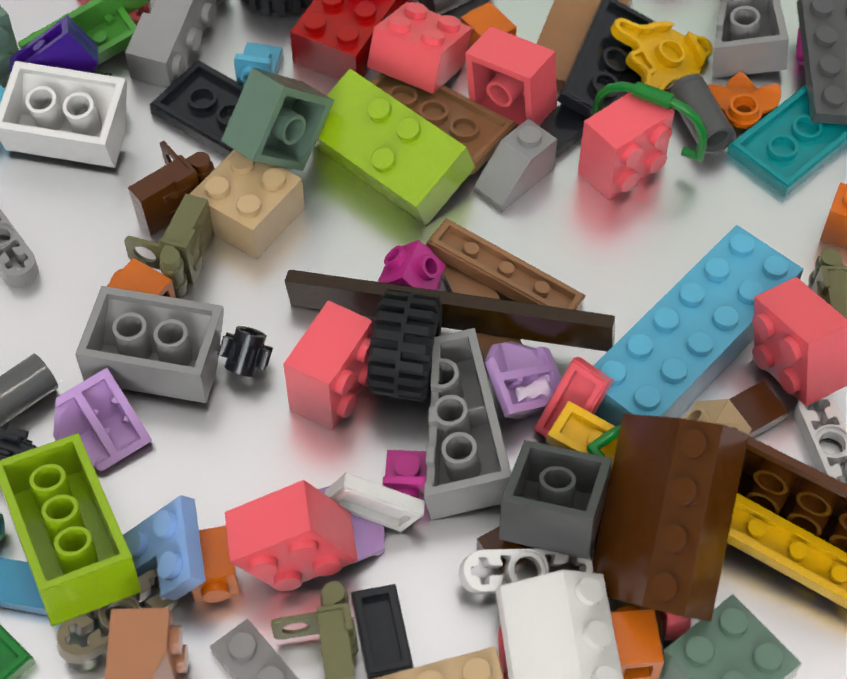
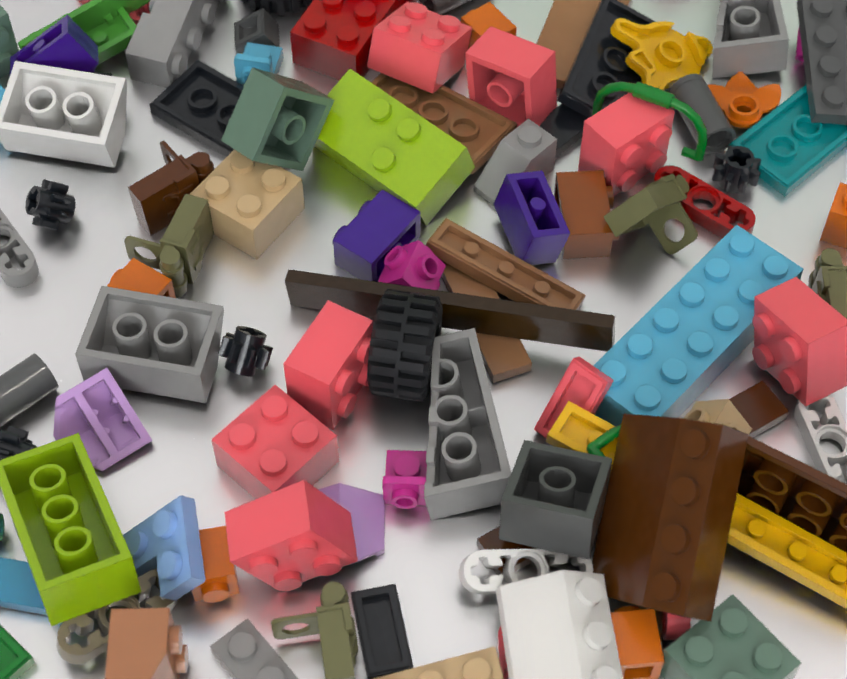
(50, 204): none -> black gear
(256, 28): none -> dark grey slope
(275, 445): none -> coral brick
(373, 233): none -> dark purple brick
(376, 502): white tile -> none
(522, 378): lavender slope -> none
(531, 217): none -> dark purple brick
(583, 203): none -> dark orange brick
(655, 206): none -> olive piece
(709, 219): none -> red beam
(736, 169): none -> black gear

